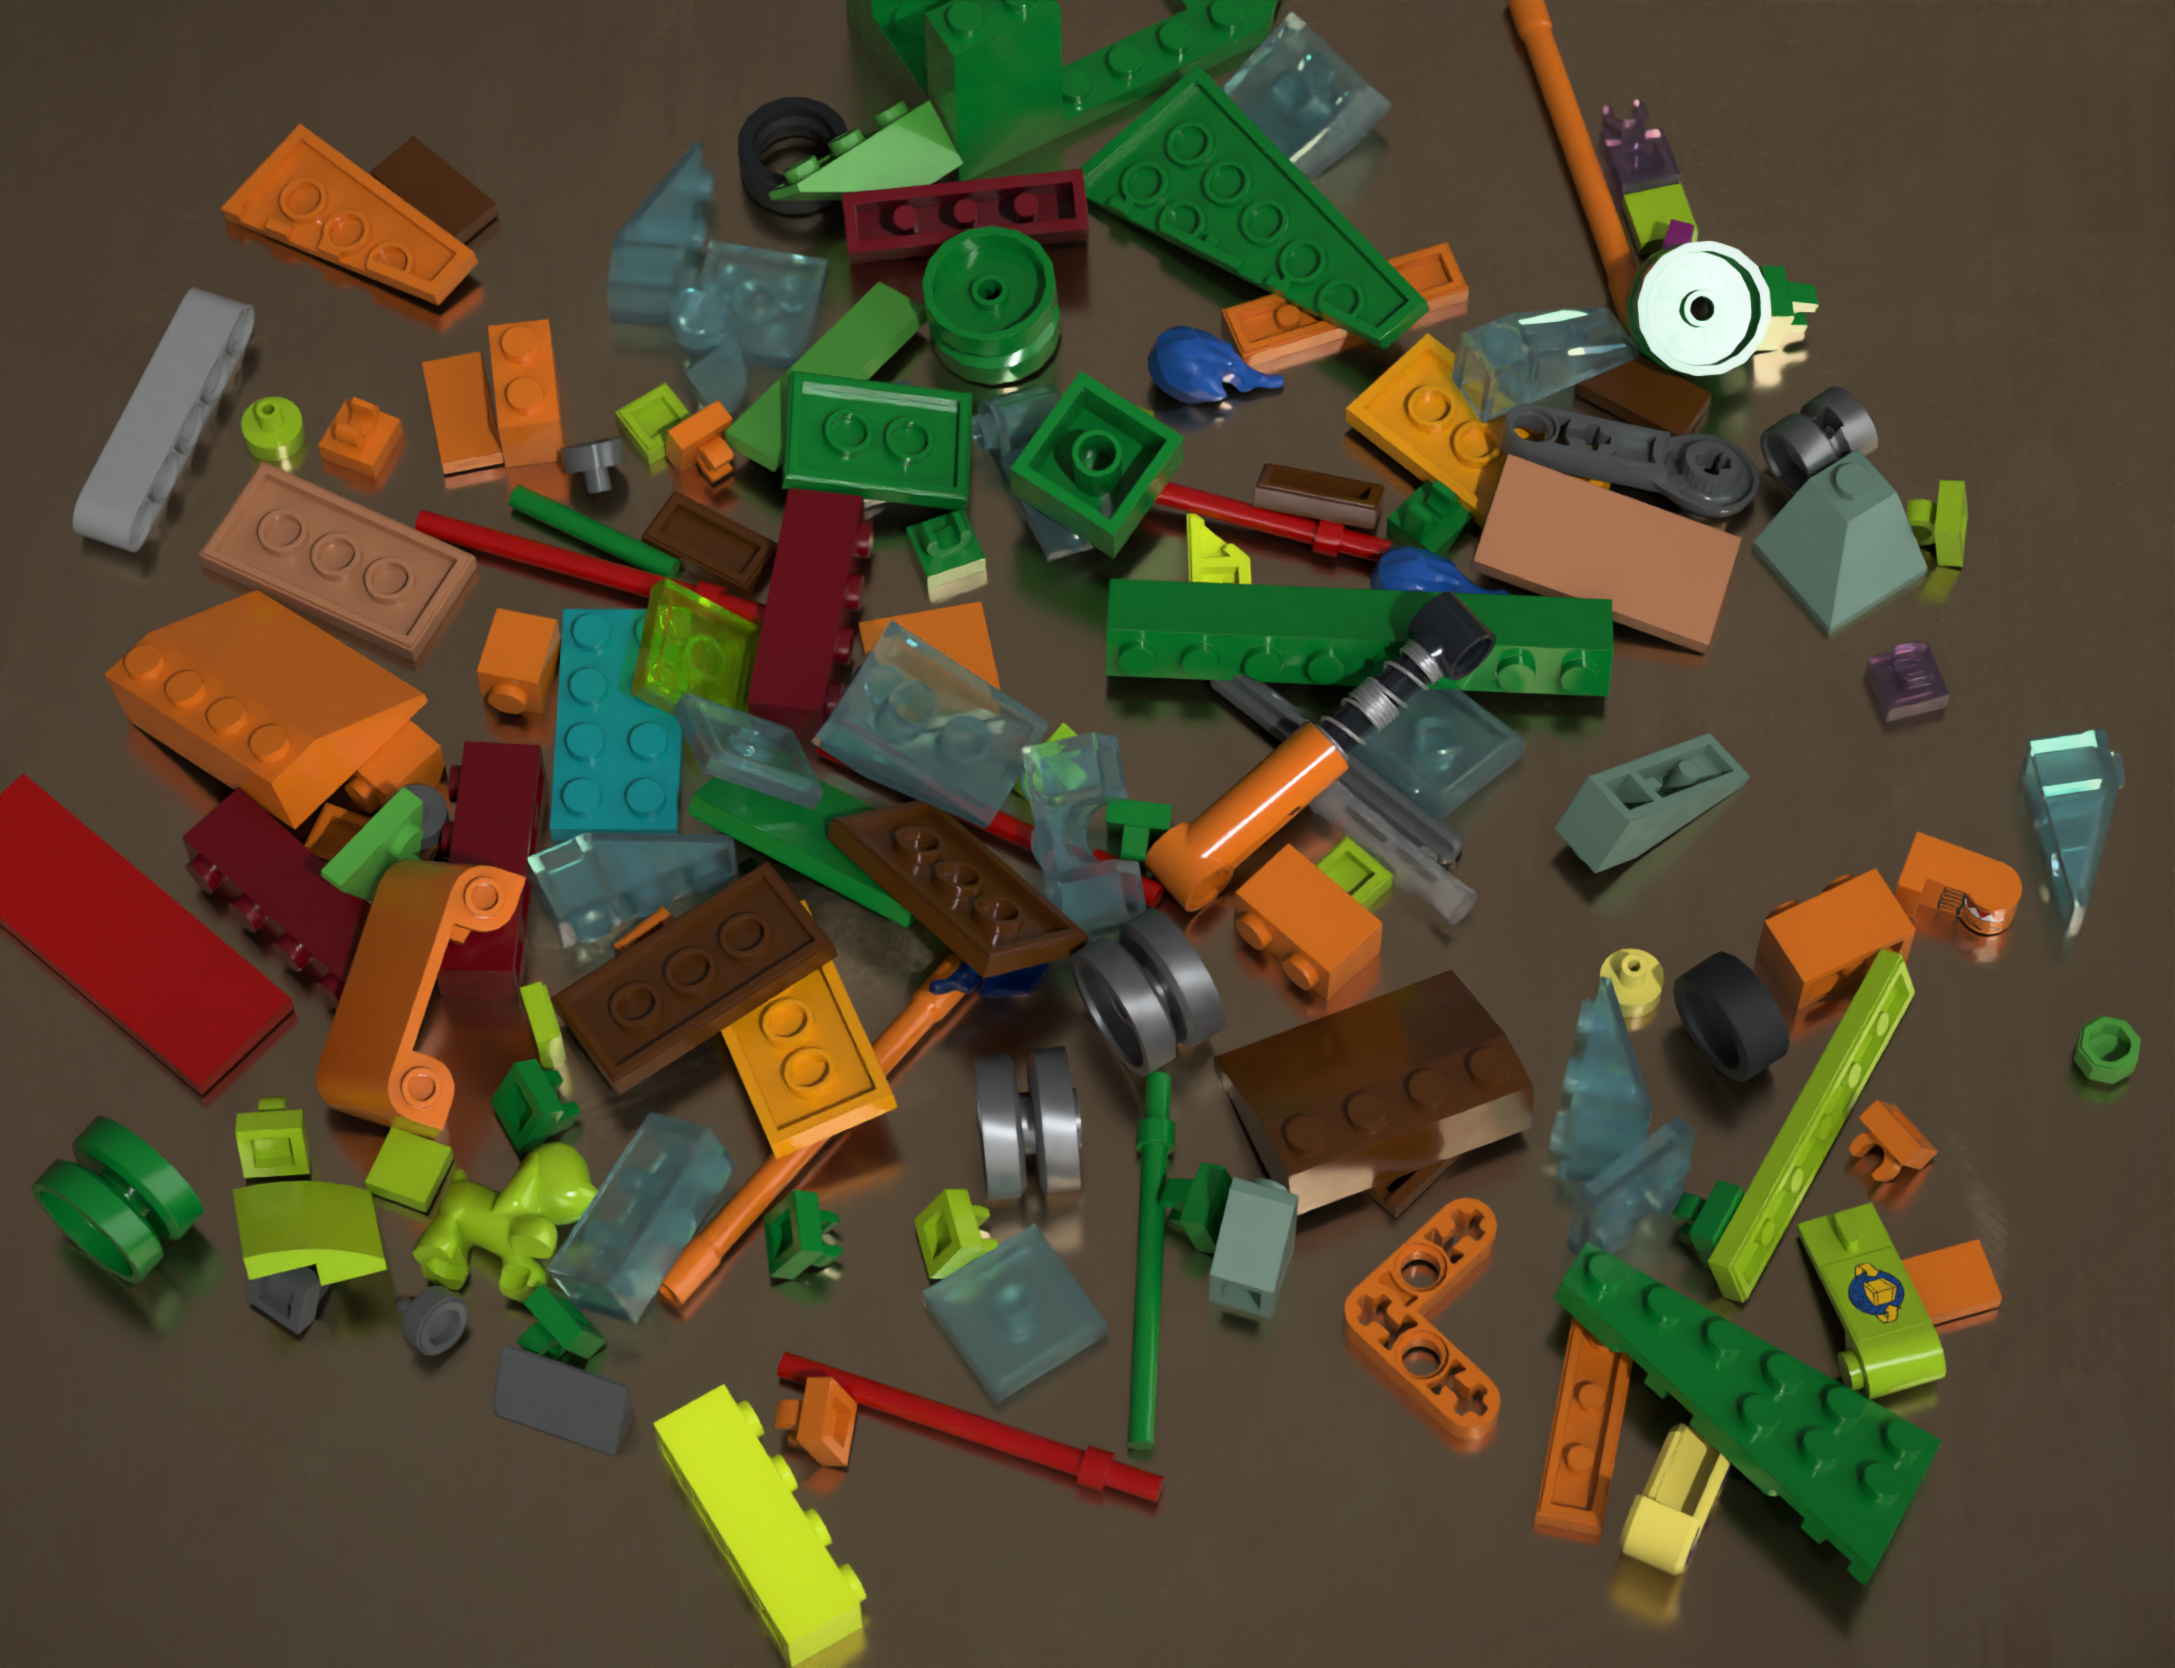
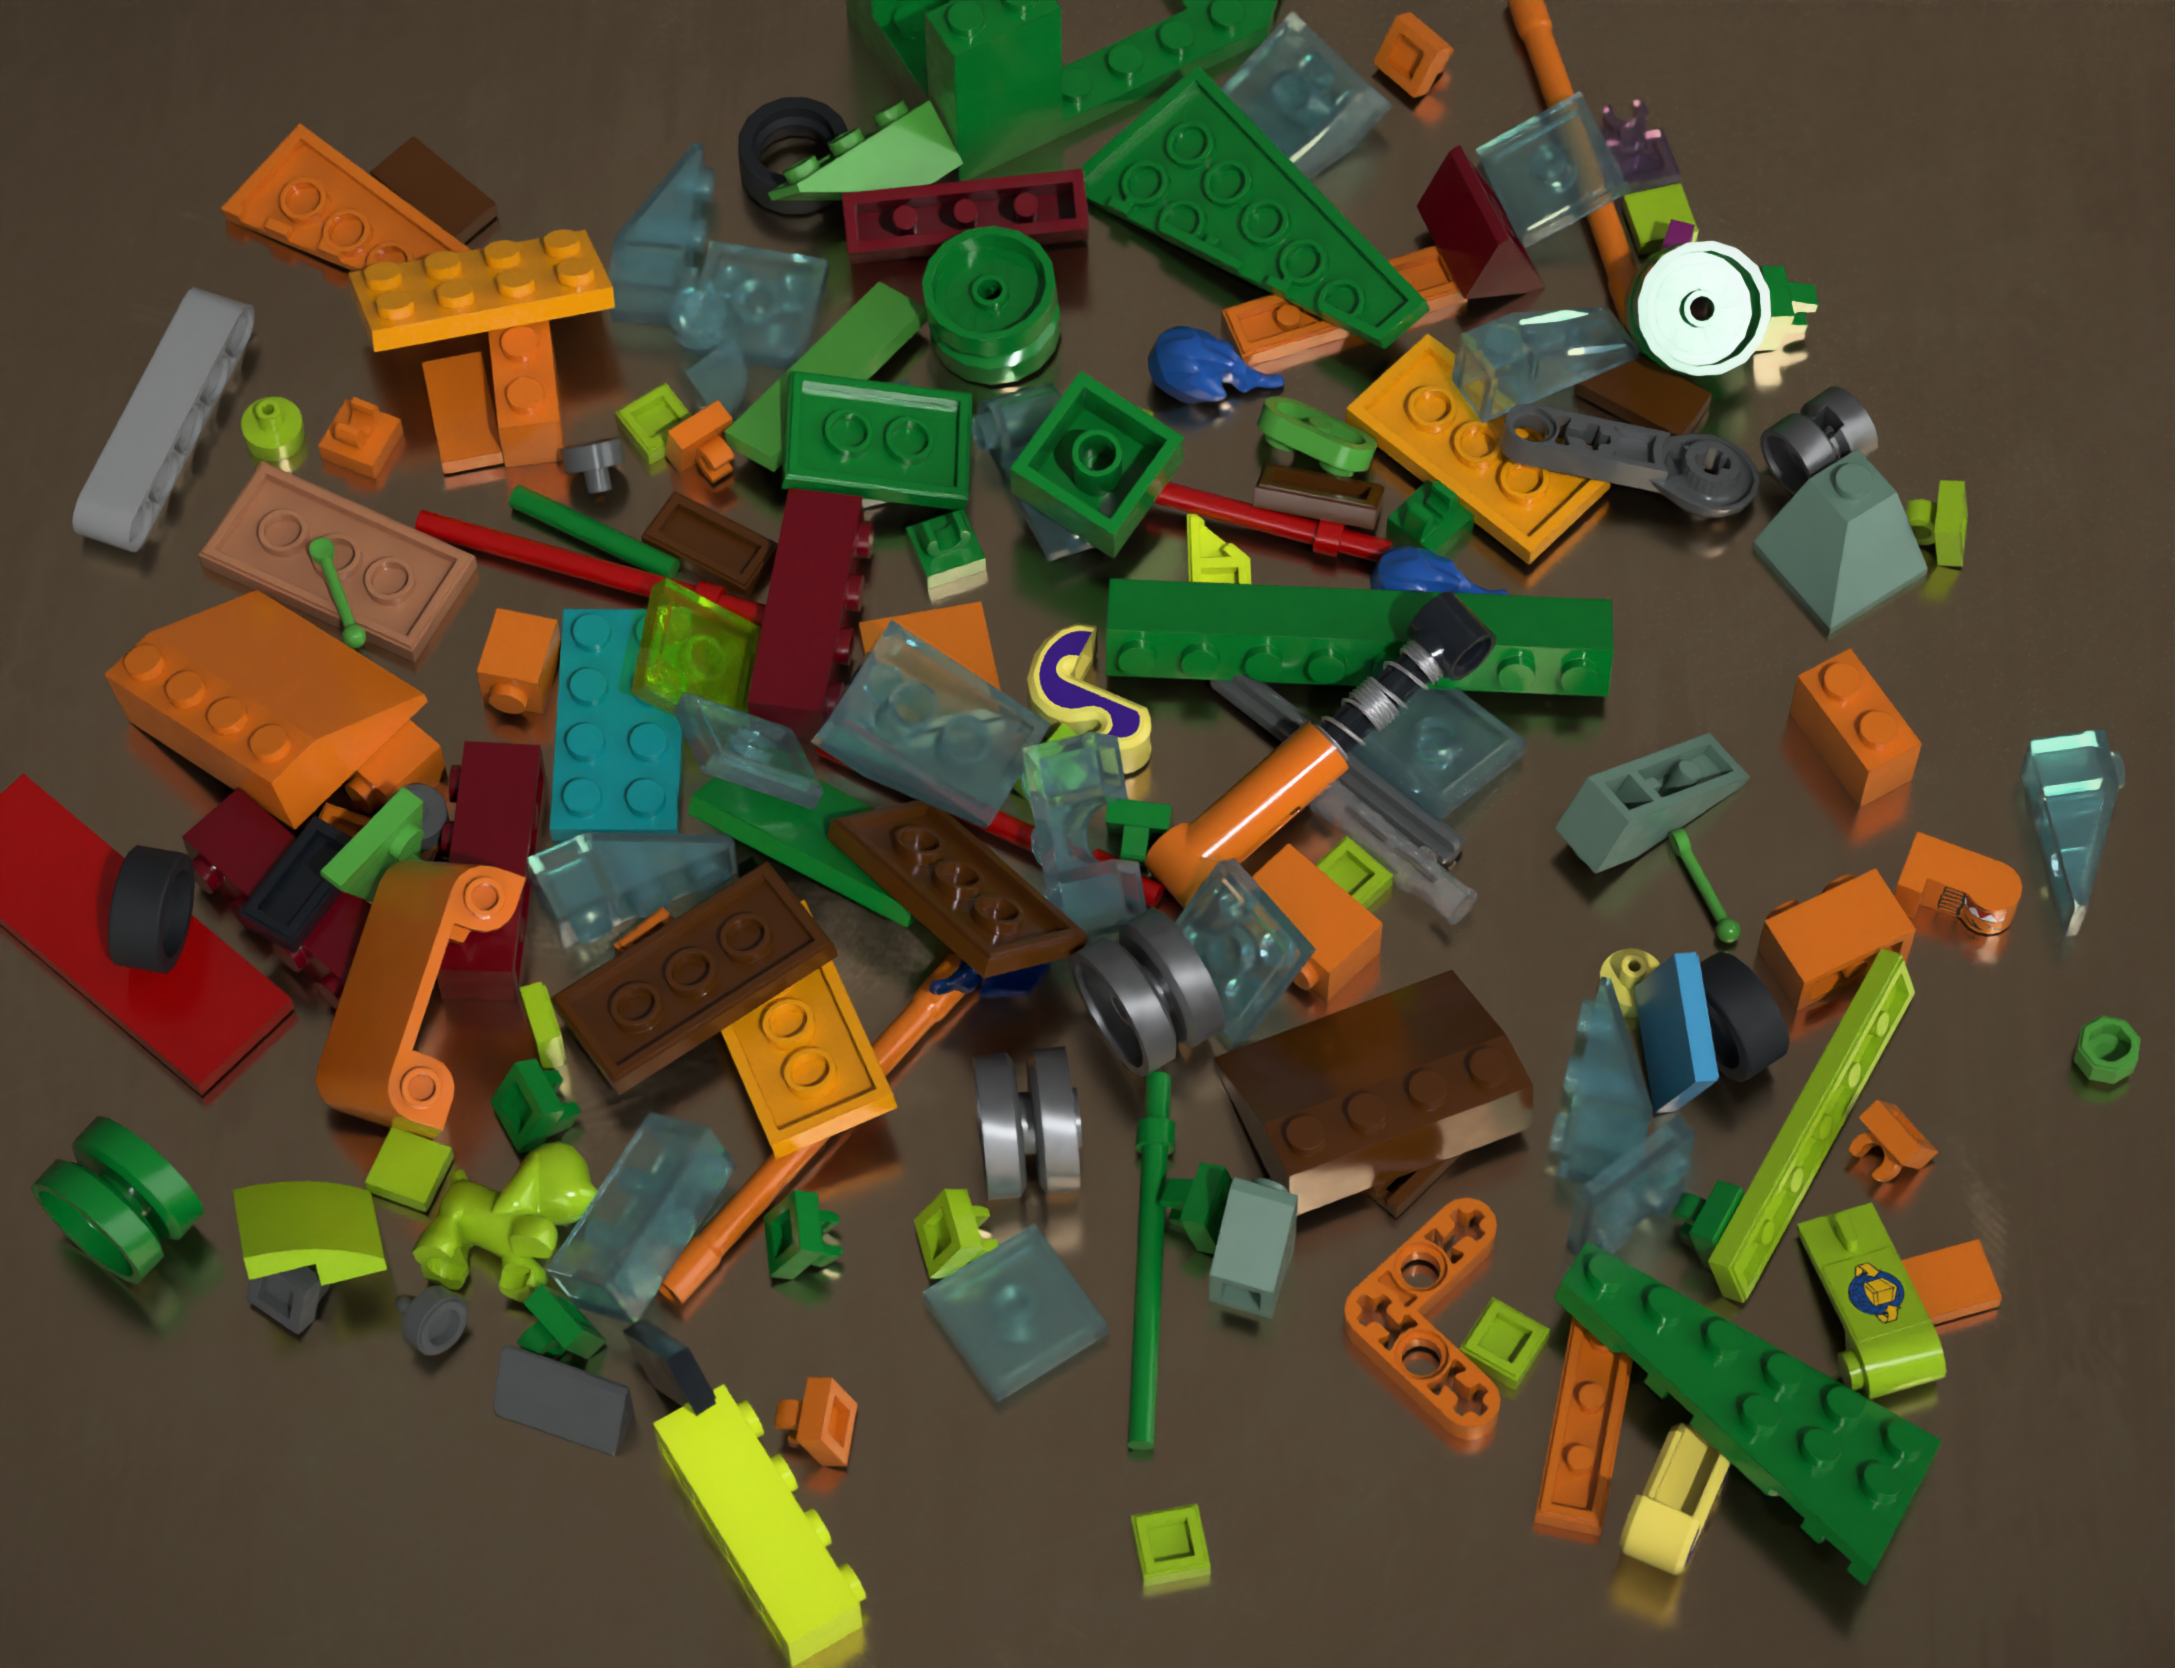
(151, 909): none -> black tyre
(273, 1140): lime tile -> none
(294, 892): none -> black tile
(322, 553): none -> bright green hinge
(480, 289): none -> light orange plate
(670, 1366): none -> black tile
(1061, 695): none -> light yellow animal
(1093, 1466): red bar -> none
(1170, 1545): none -> lime tile
(1243, 945): none -> clear light blue plate
(1302, 428): none -> bright green plate
(1412, 54): none -> orange tile
(1475, 232): none -> dark red slope
(1504, 1343): none -> lime tile
(1552, 170): none -> clear light blue plate
(1598, 544): nougat tile -> none
(1676, 1032): none -> dark azure tile
(1727, 929): none -> bright green hinge
(1855, 727): none -> orange brick
(1907, 681): clear purple tile -> none

